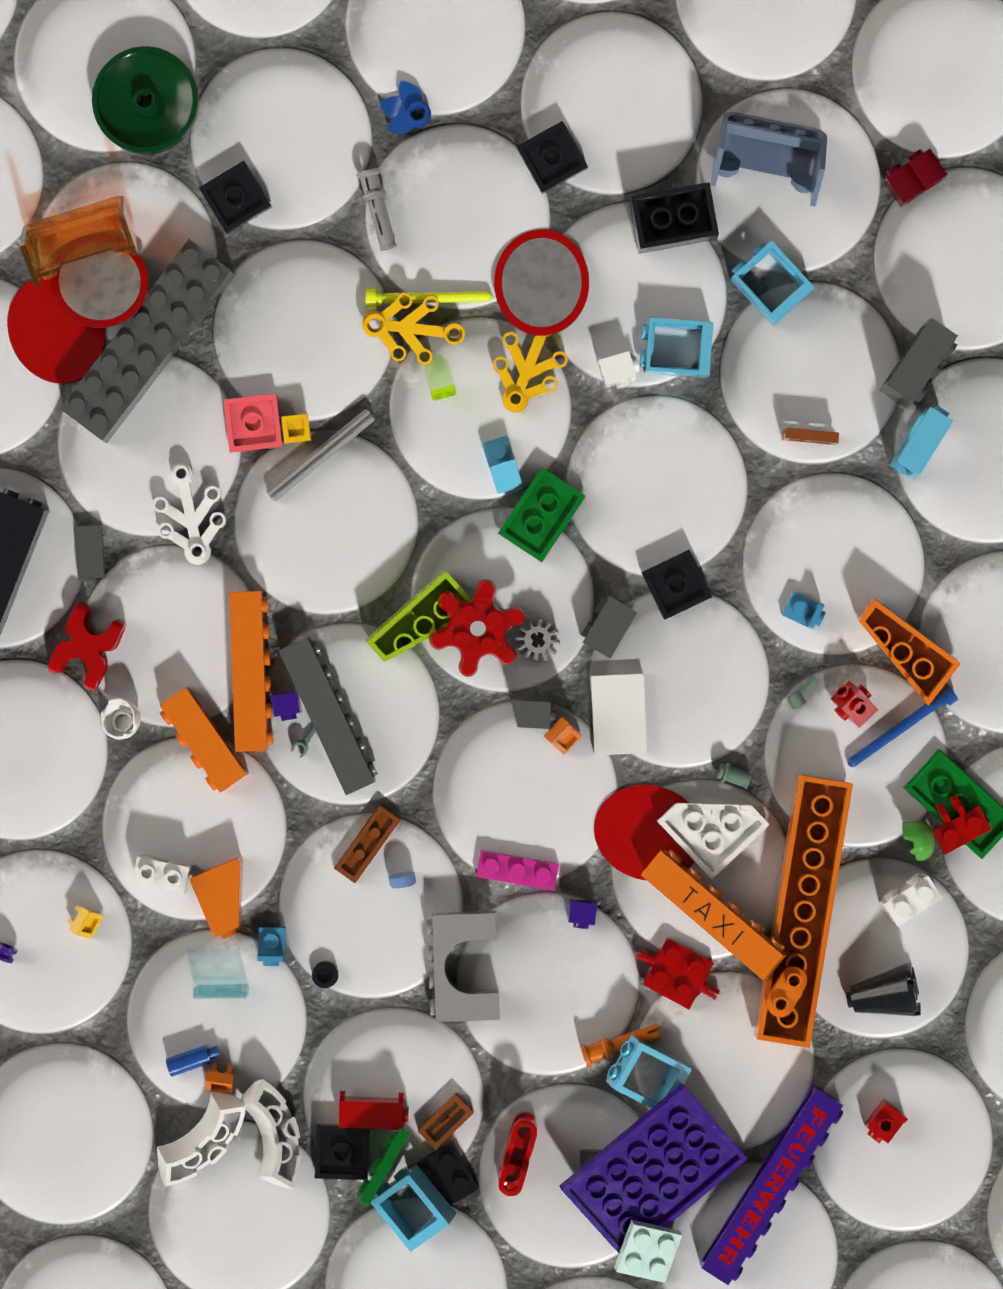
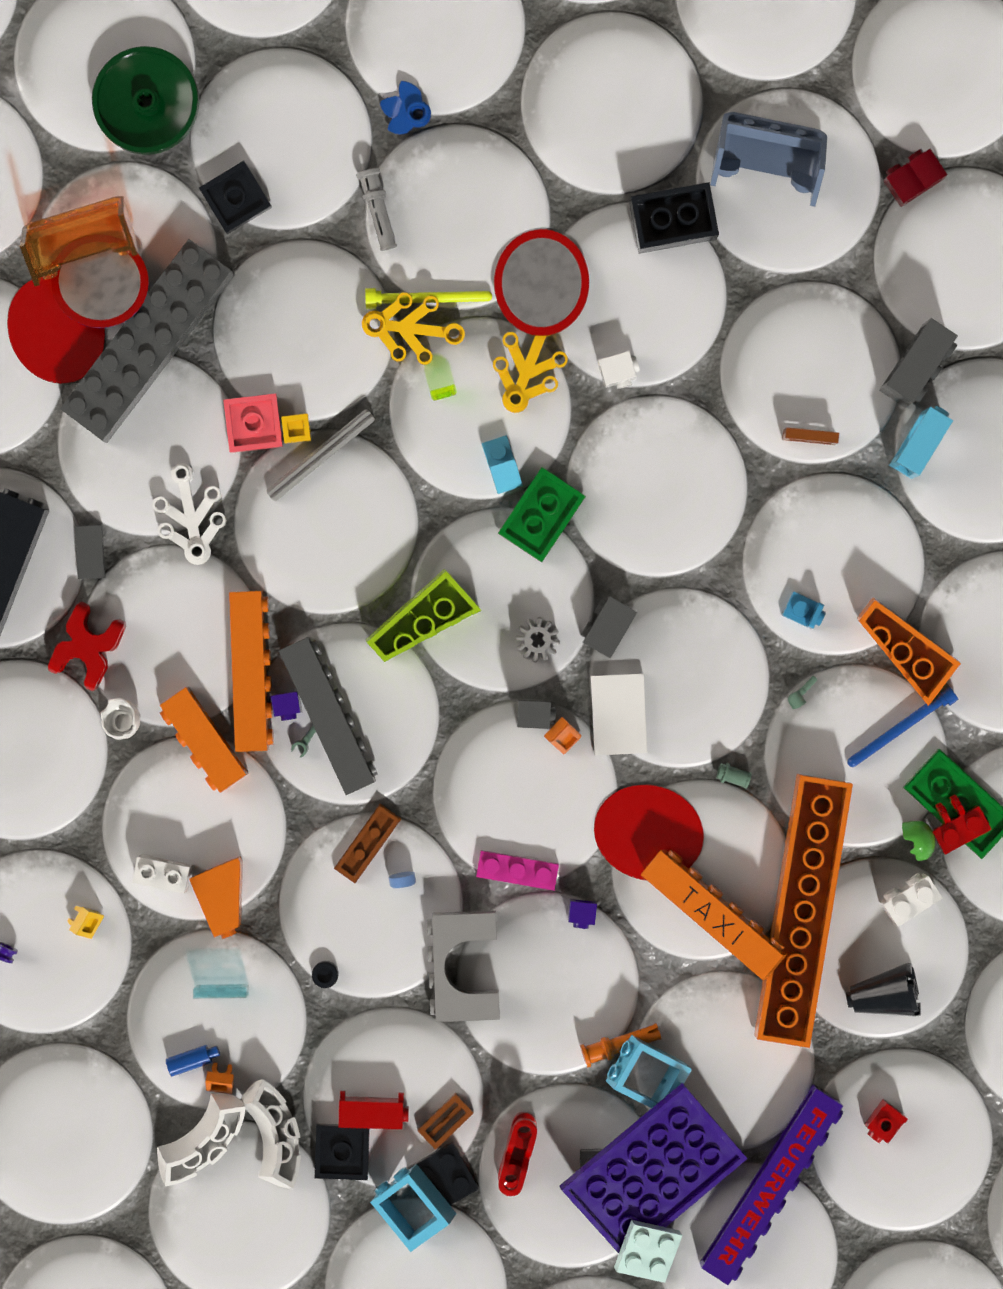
(271, 945): dark azure bracket -> none
(381, 1166): green plate -> none
(482, 609): red plate -> none
(552, 157): black plate -> none
(676, 584): black plate -> none
(677, 973): red plate -> none
(705, 347): medium azure window -> none
(713, 831): white plate -> none
(759, 253): medium azure window -> none
(786, 991): orange plate -> none
(854, 704): red brick -> none

